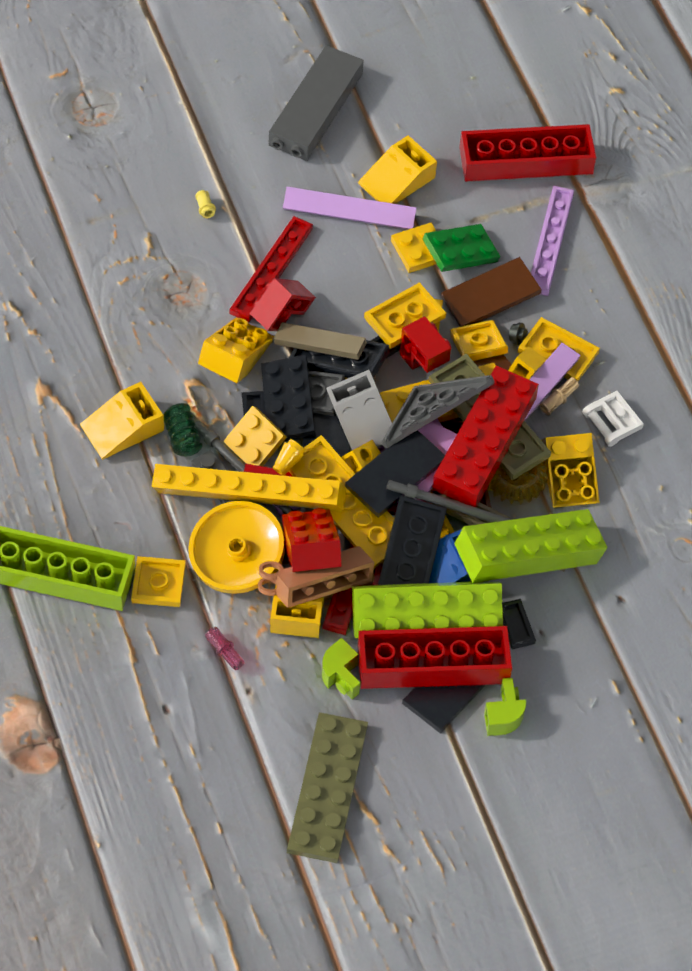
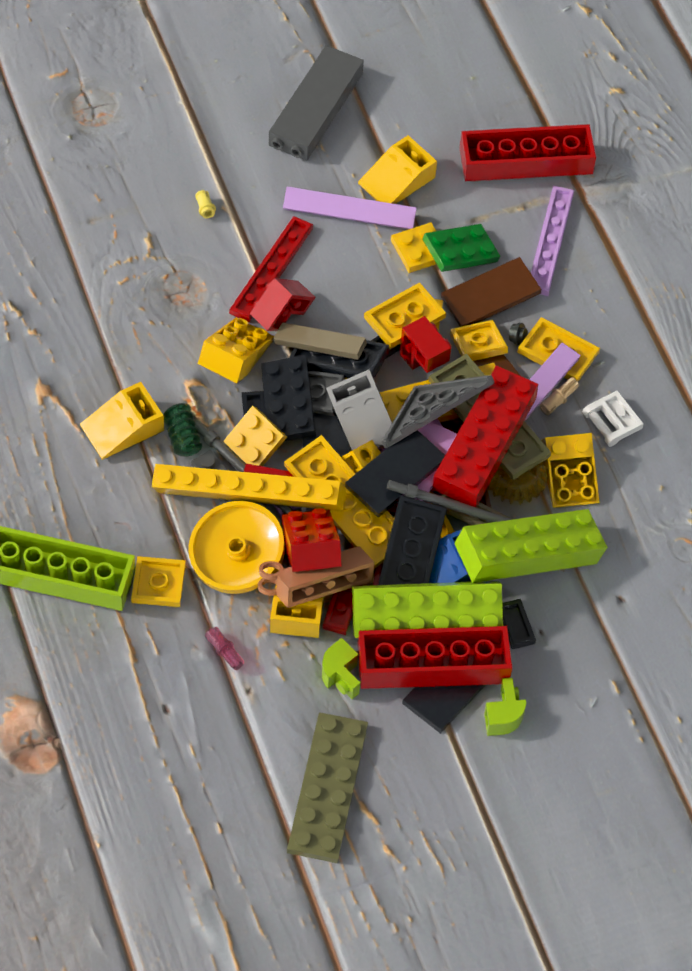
(289, 456): yellow cone -> none
(527, 363): yellow brick -> none

